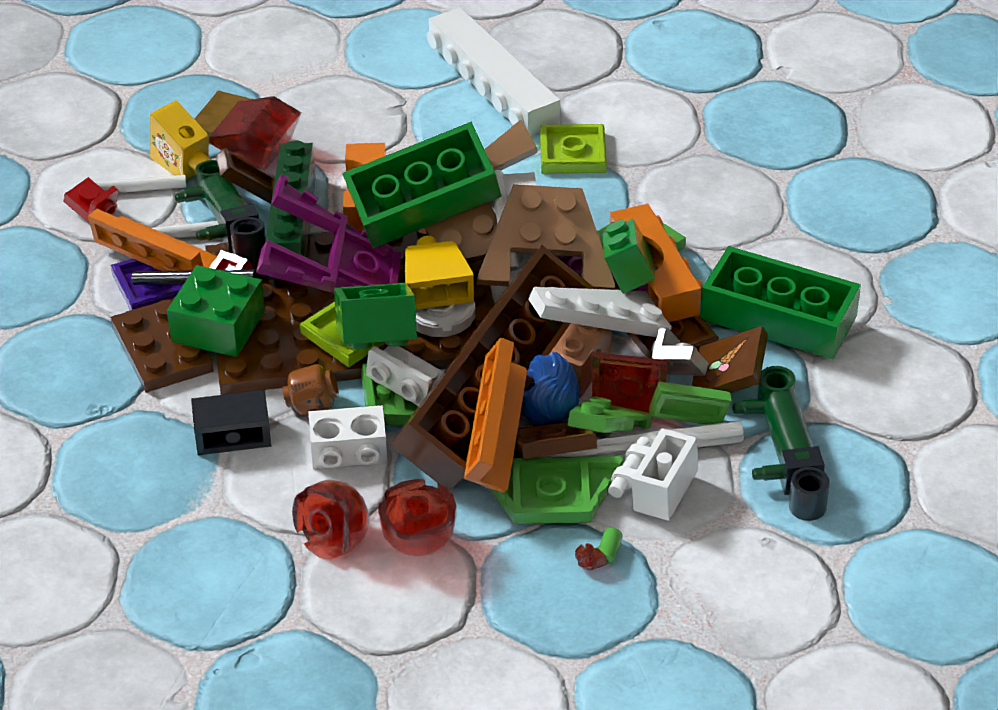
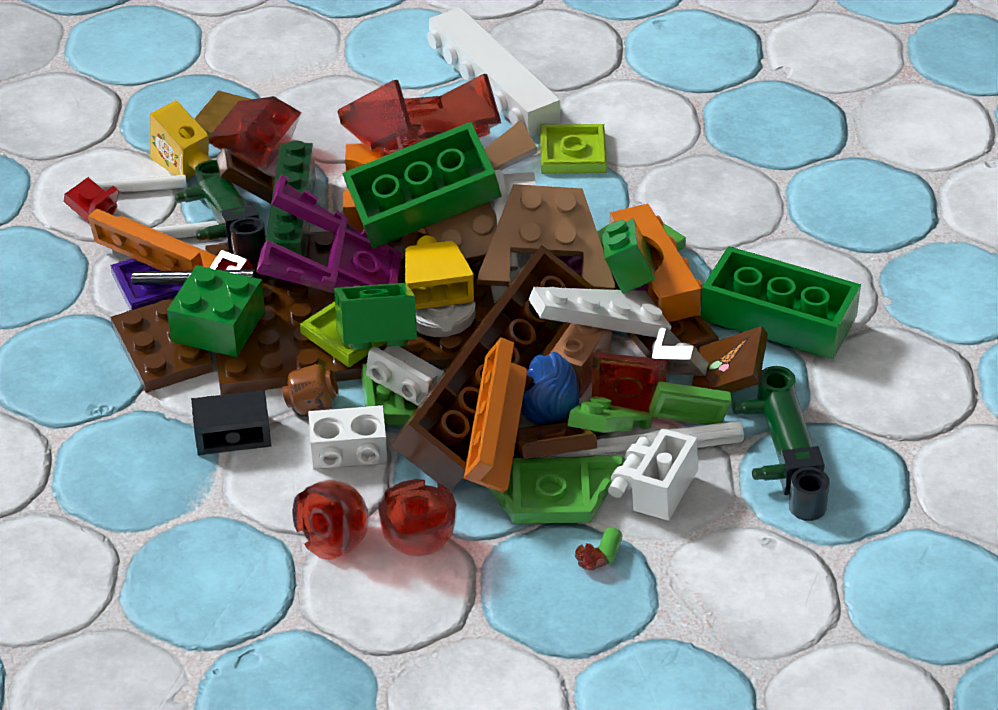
(392, 123): none -> clear red windscreen

